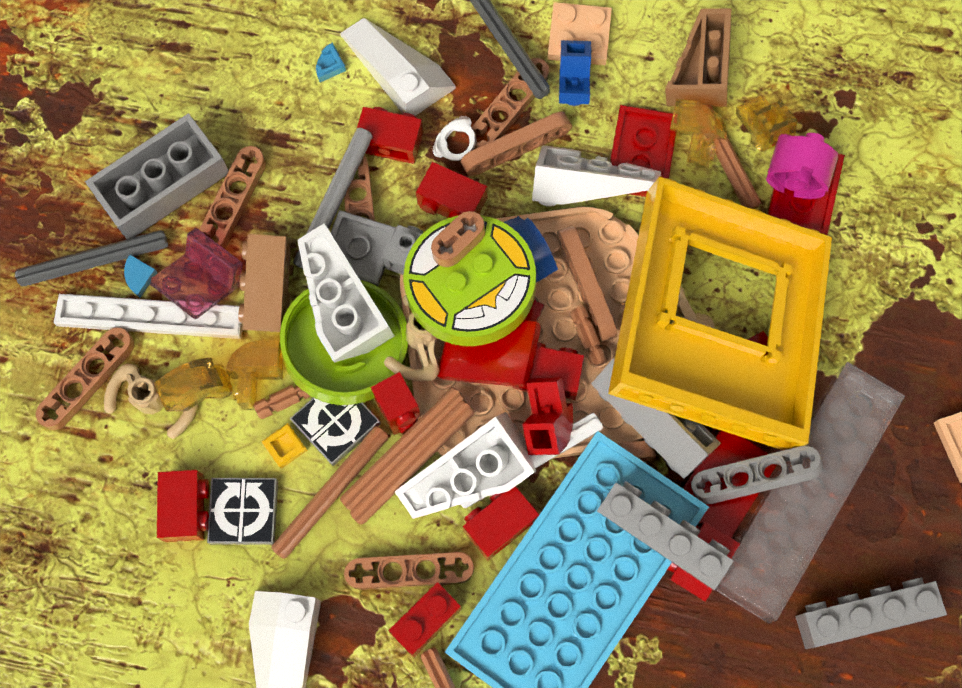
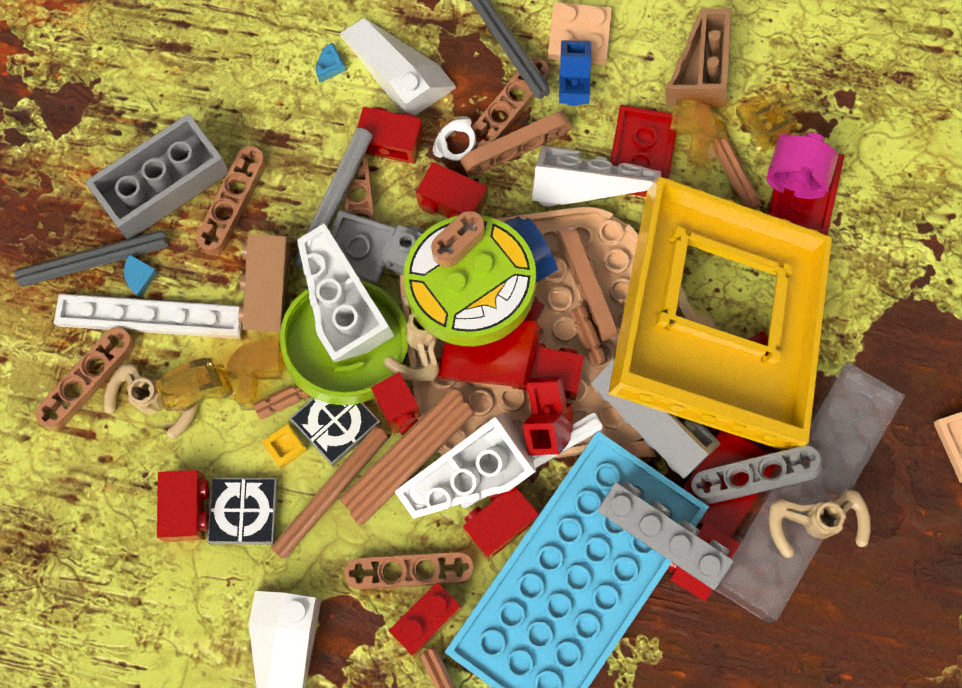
(200, 276): clear pink bracket -> none
(820, 519): none -> tan piece
(870, 615): light grey brick -> none

